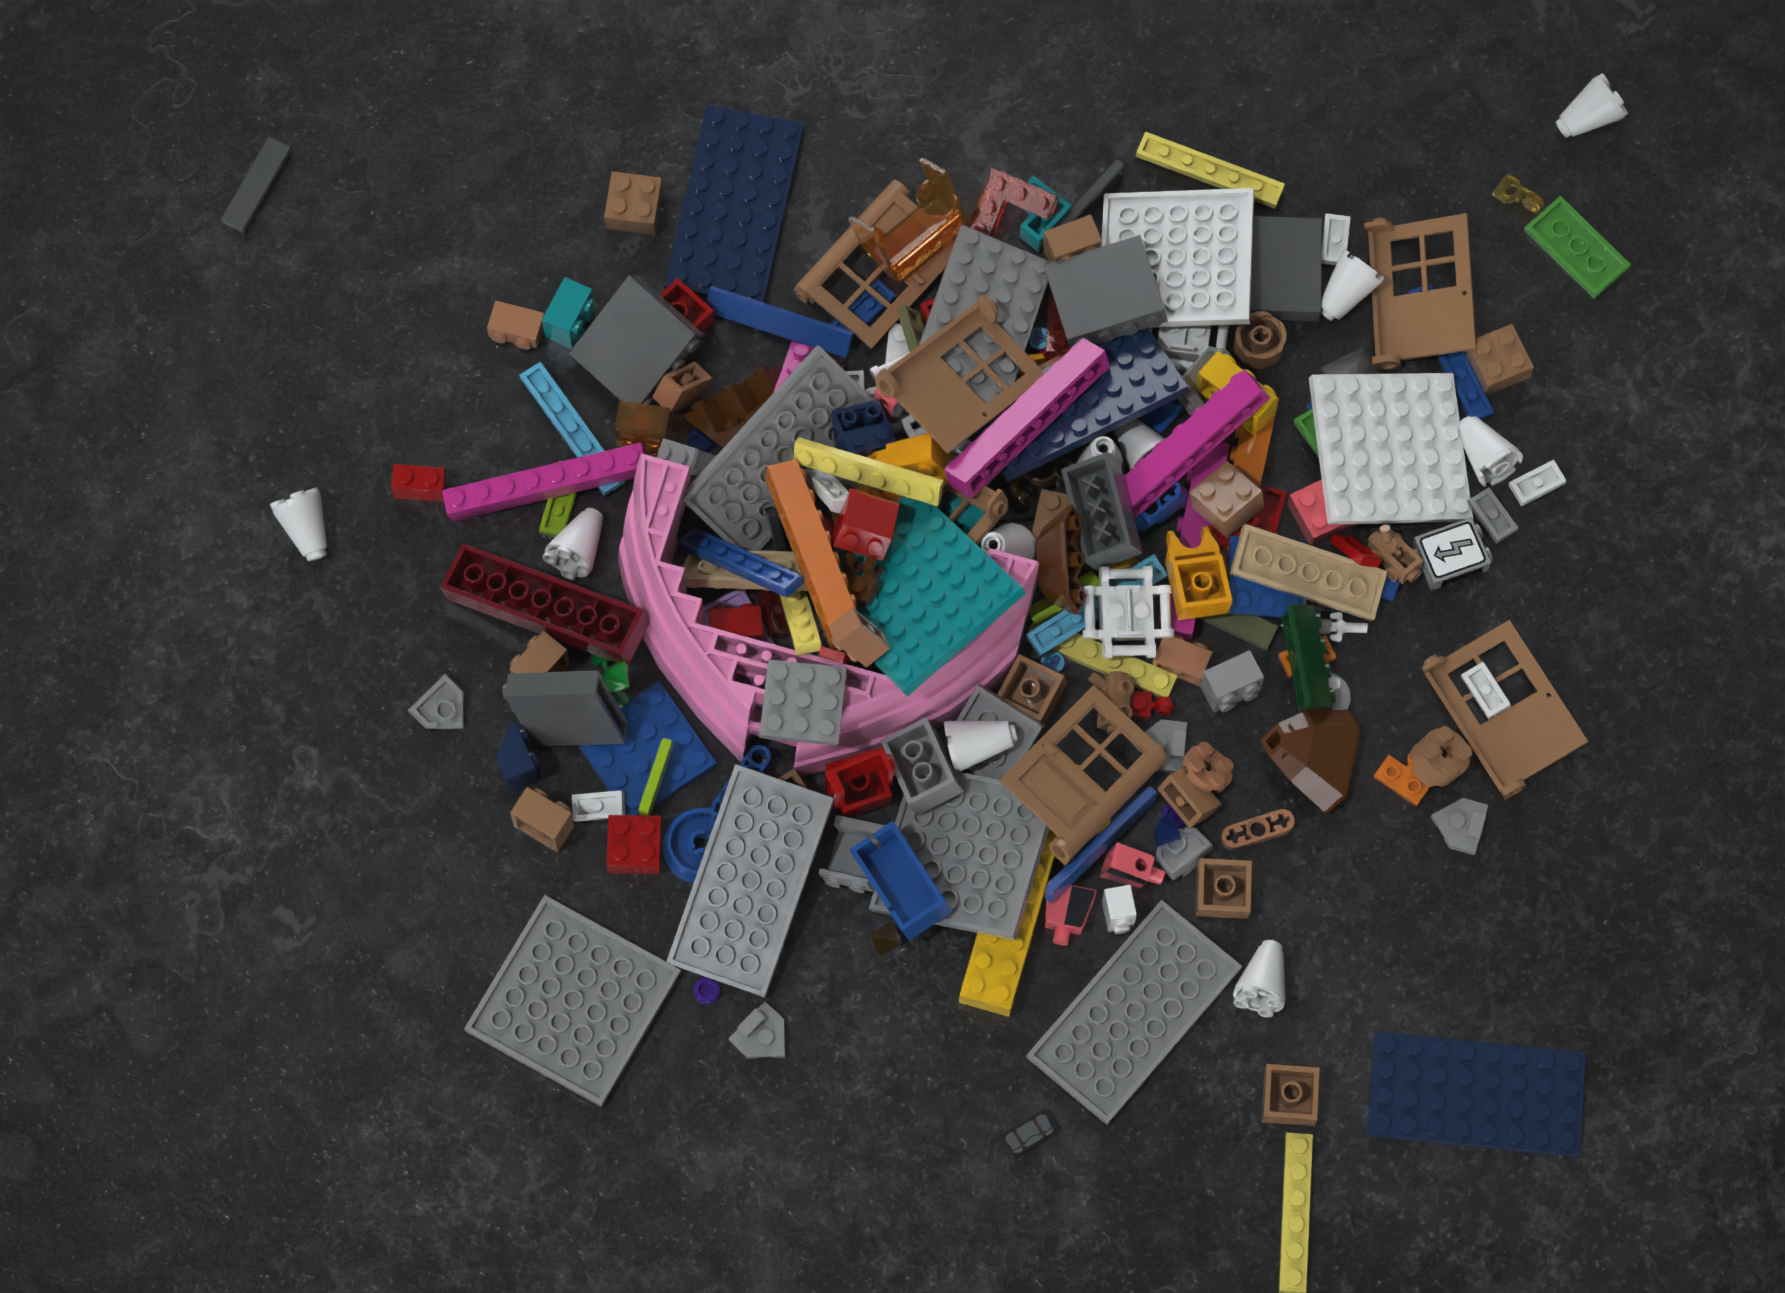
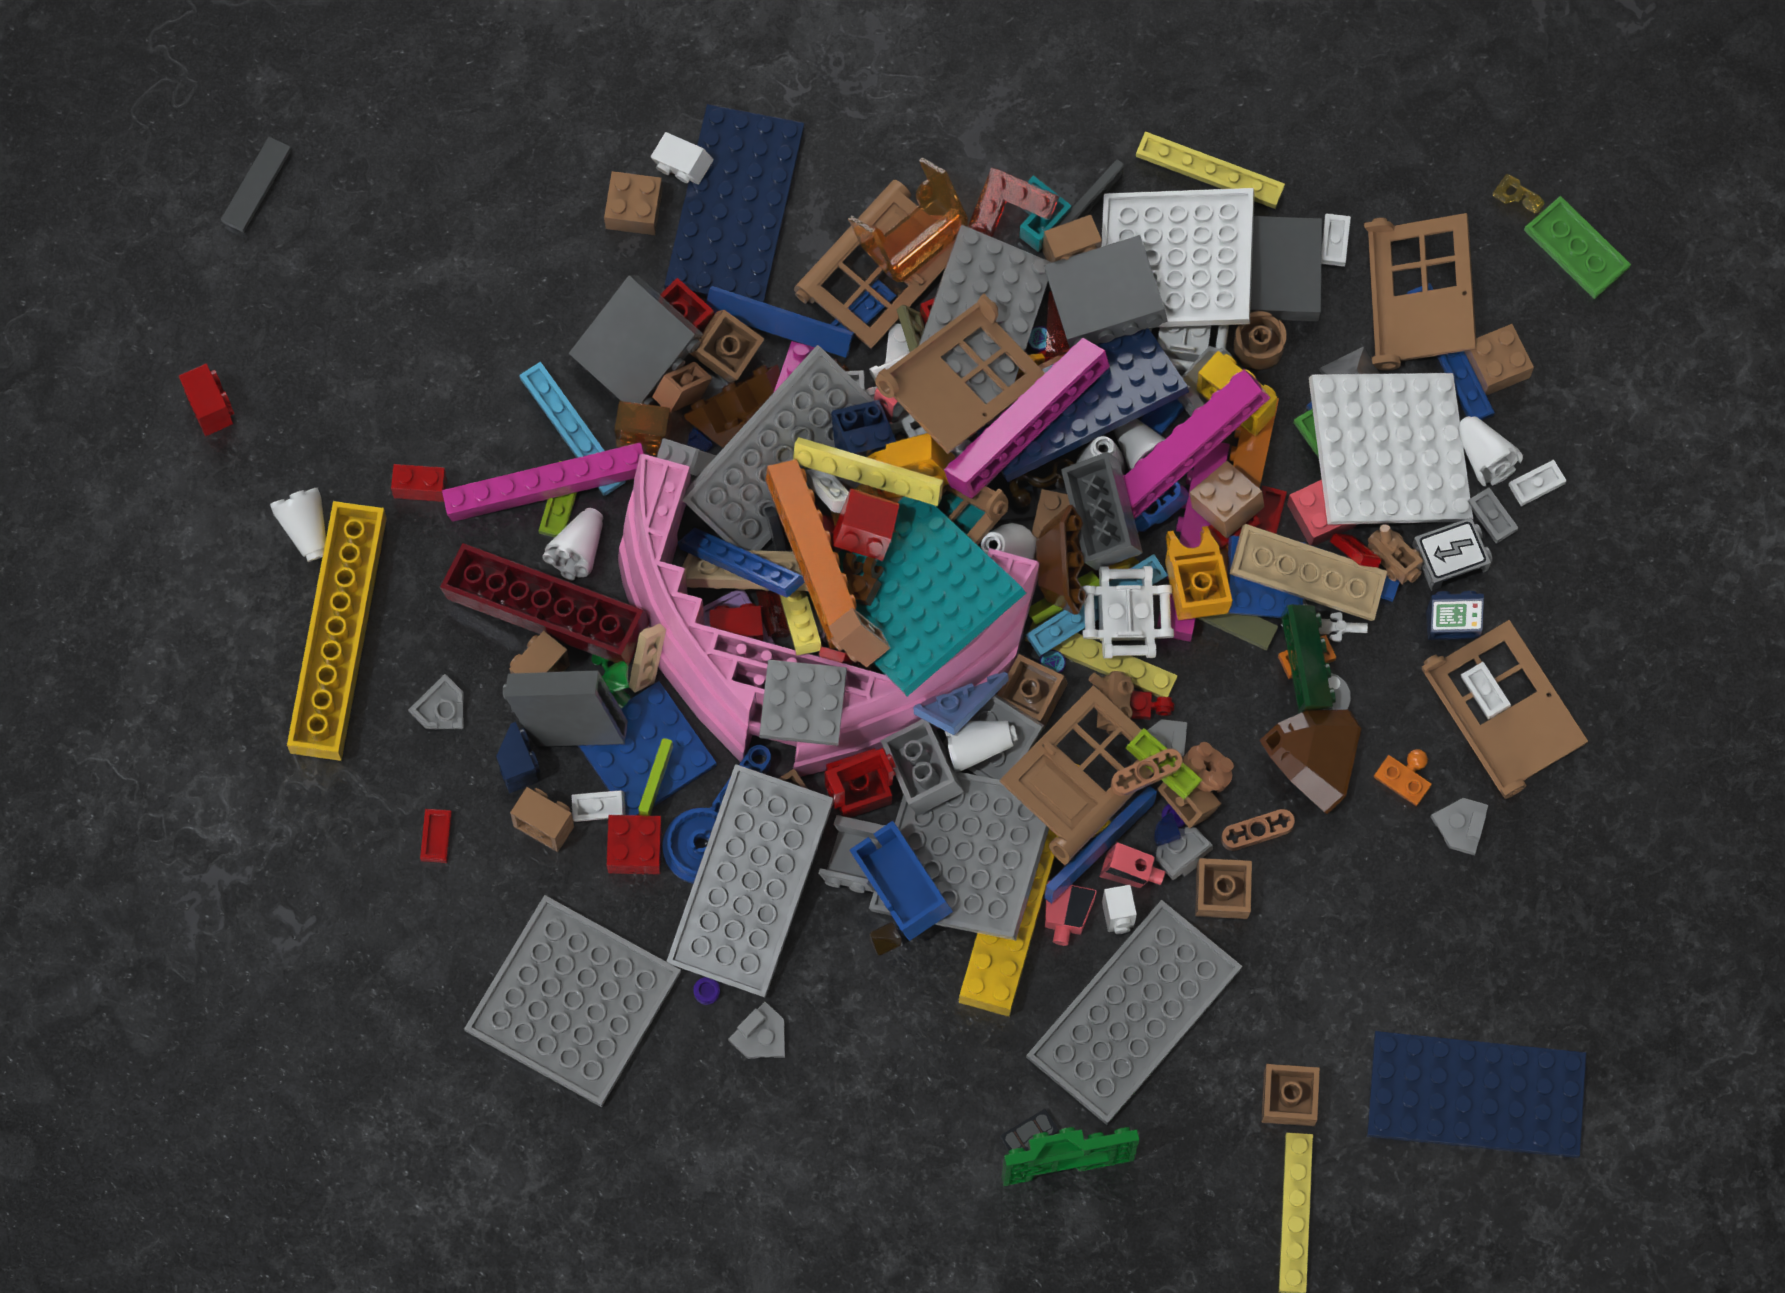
(207, 399): none -> red brick
(337, 631): none -> yellow brick
(436, 835): none -> red tile
(515, 325): nougat brick -> none
(569, 313): teal brick -> none
(647, 657): none -> tan plate
(681, 158): none -> white brick
(727, 346): none -> medium nougat brick
(958, 707): none -> medium blue wing
(1067, 1152): none -> green piece
(1126, 772): none -> nougat beam
(1182, 781): none -> lime tile
(1183, 658): nougat brick -> none
(1232, 682): light grey brick -> none
(1263, 981): white cone -> none
(1348, 286): white cone -> none
(1440, 757): medium nougat brick -> none
(1455, 615): none -> slope
(1592, 108): white cone -> none

